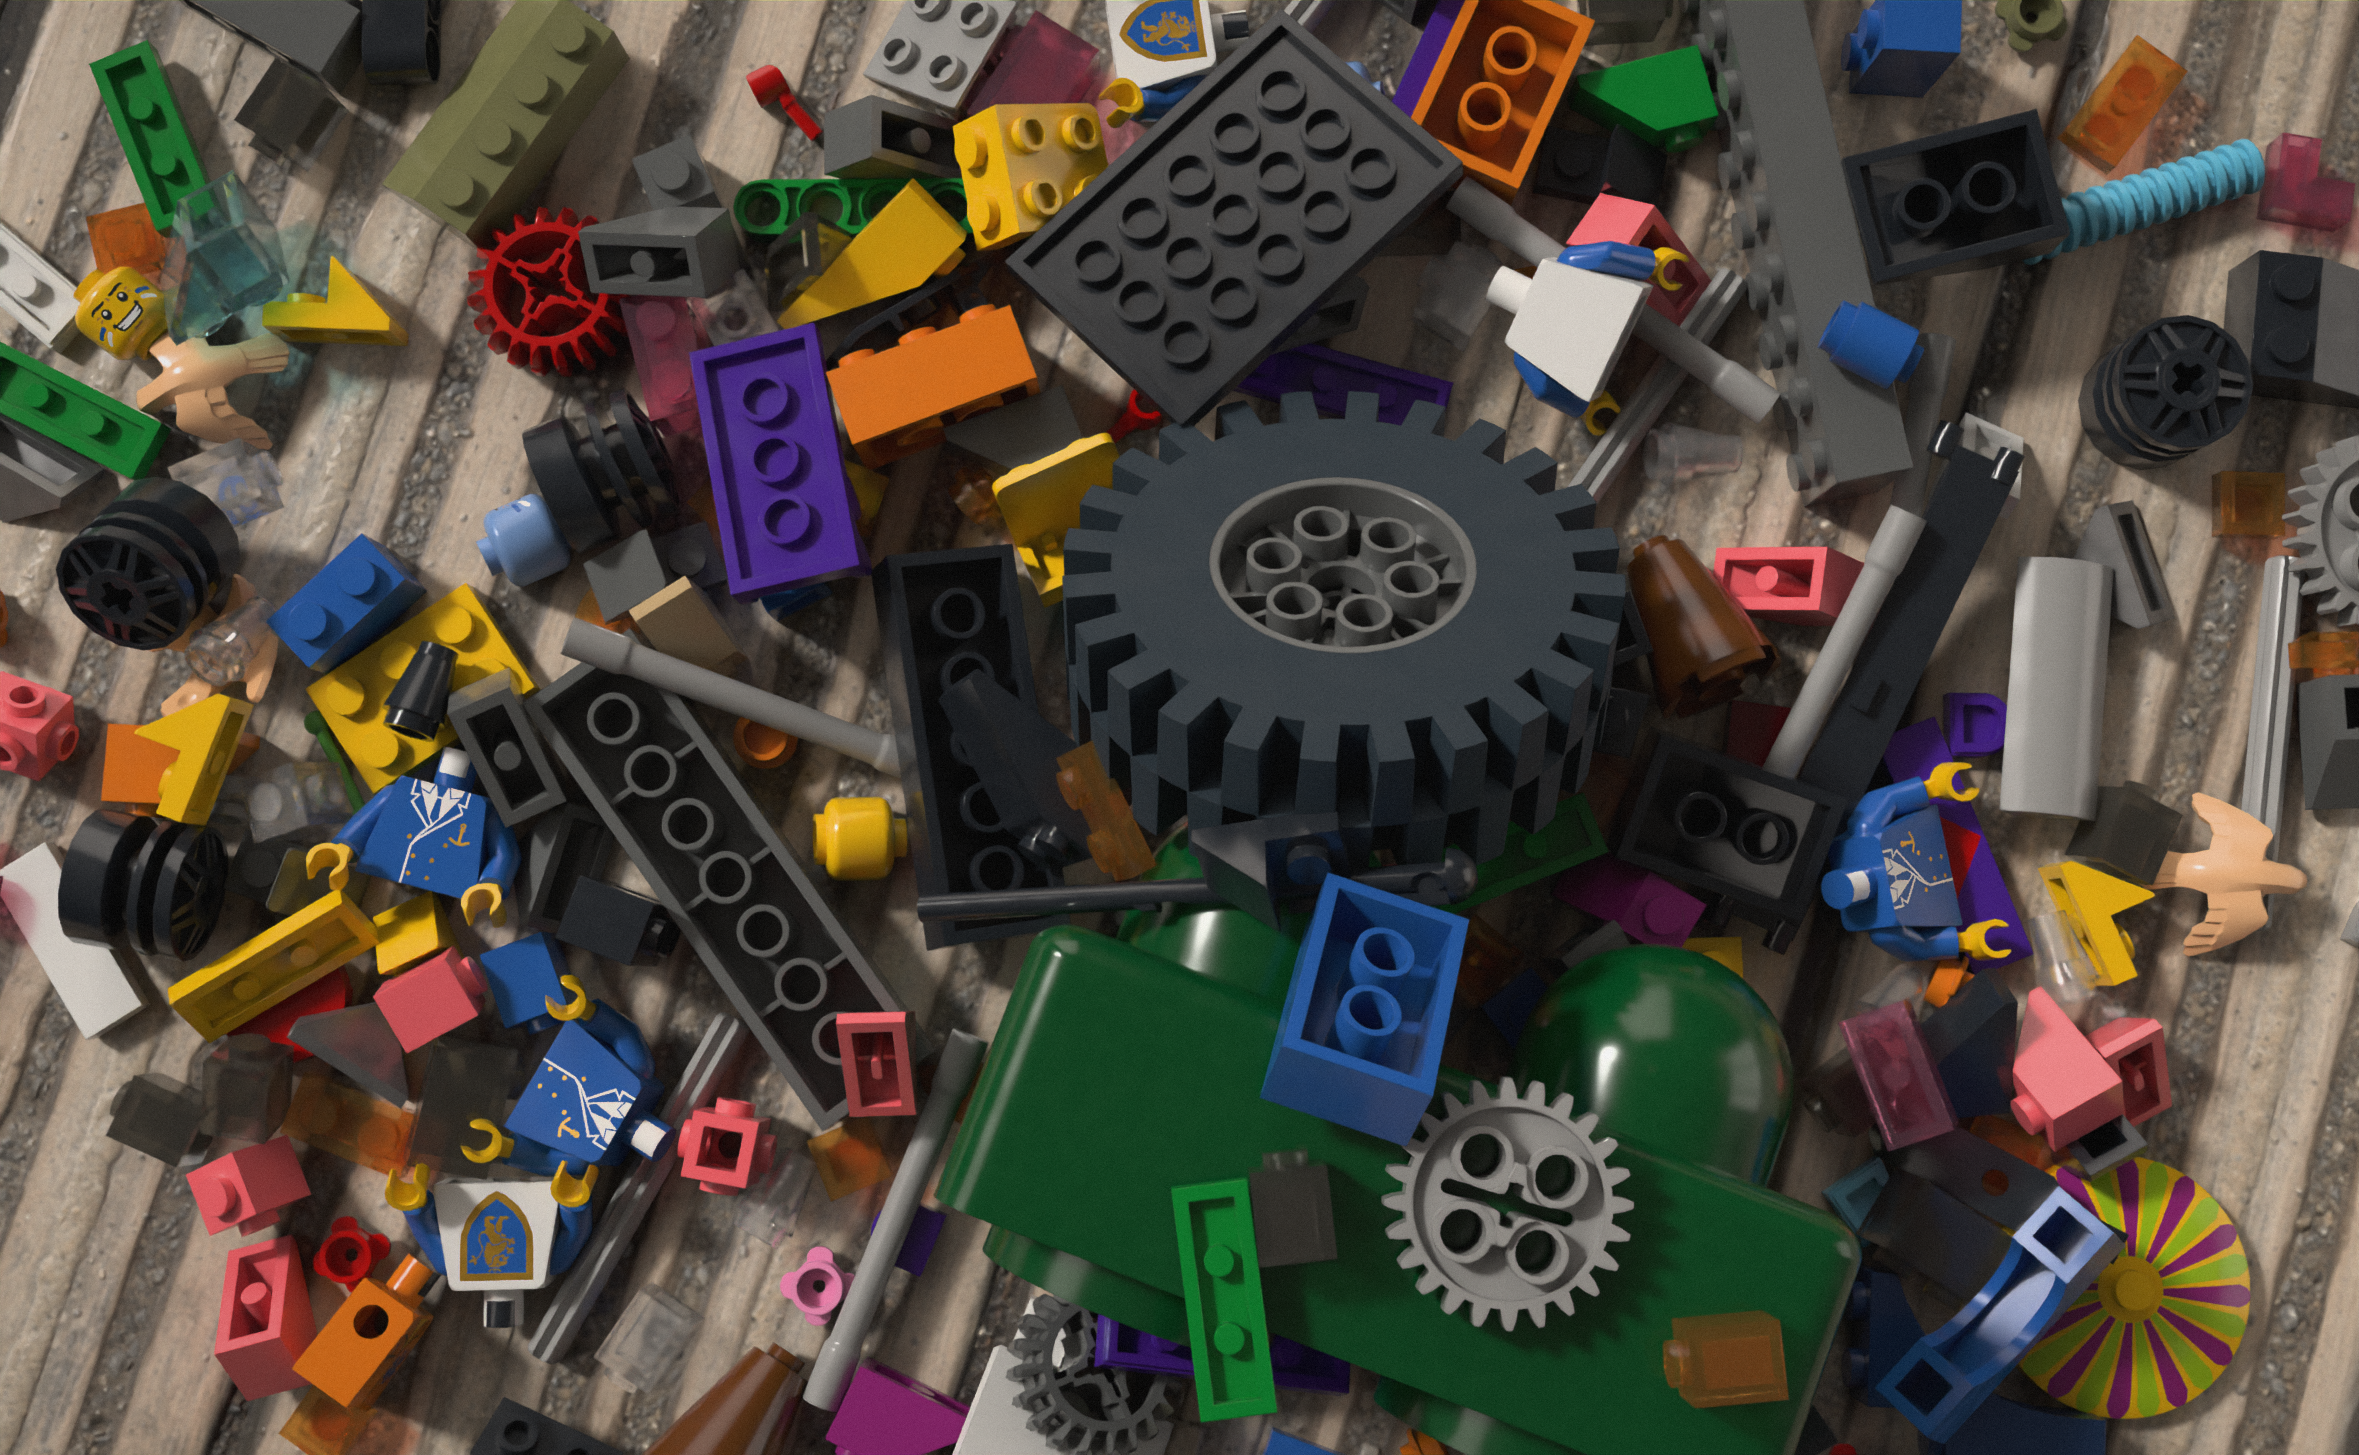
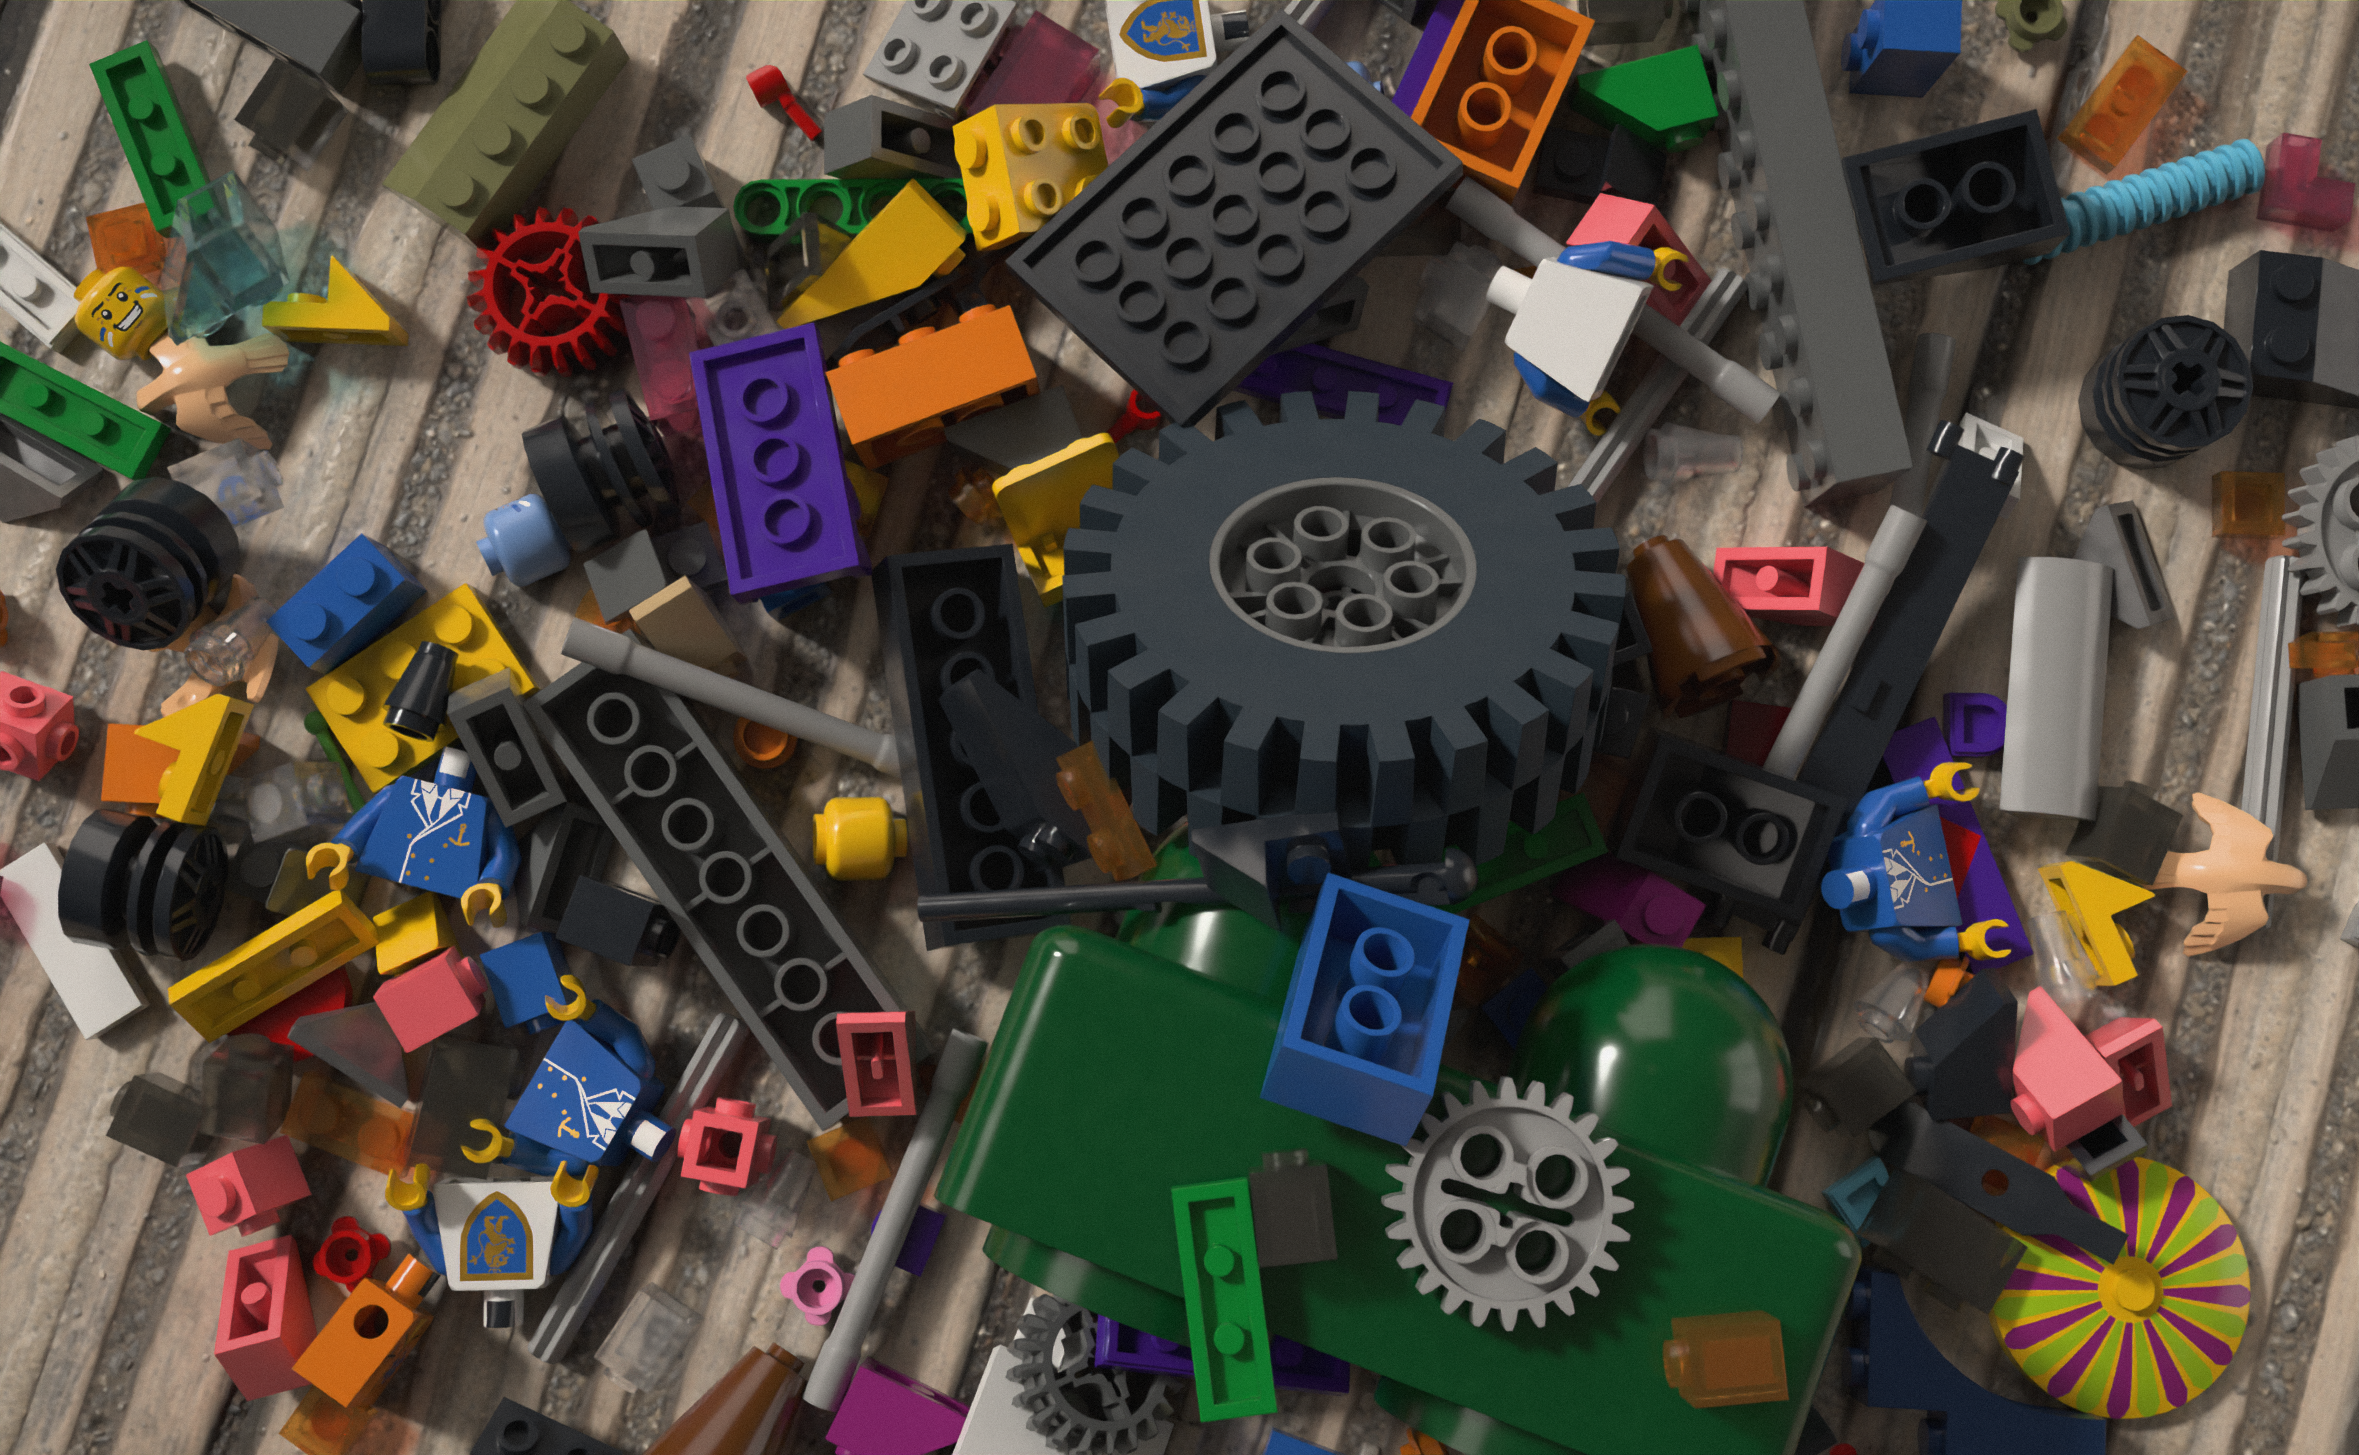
(1871, 344): blue brick -> none
(1898, 1074): clear pink brick -> none
(1970, 1355): blue arch -> none

